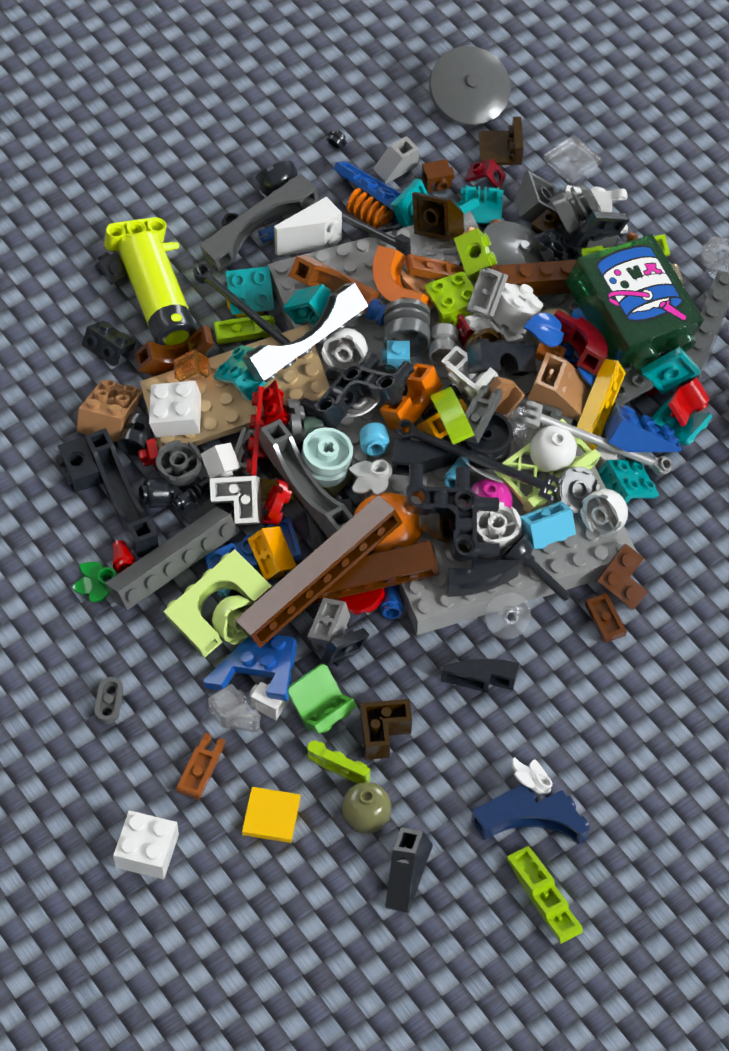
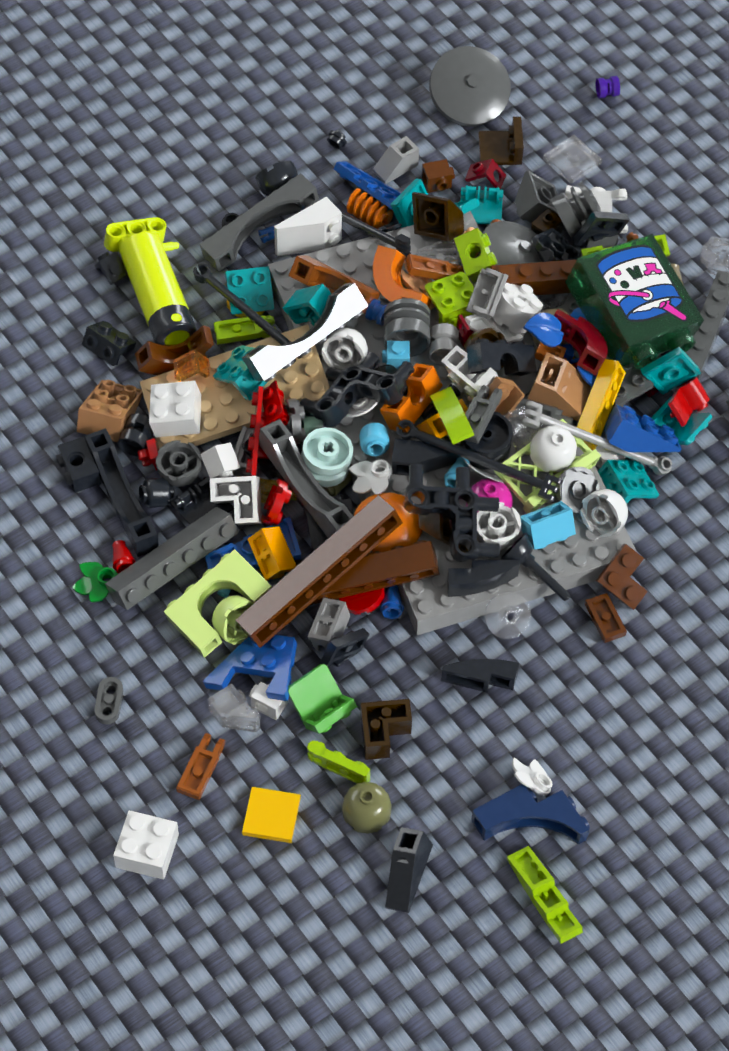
(607, 87): none -> dark purple wheel

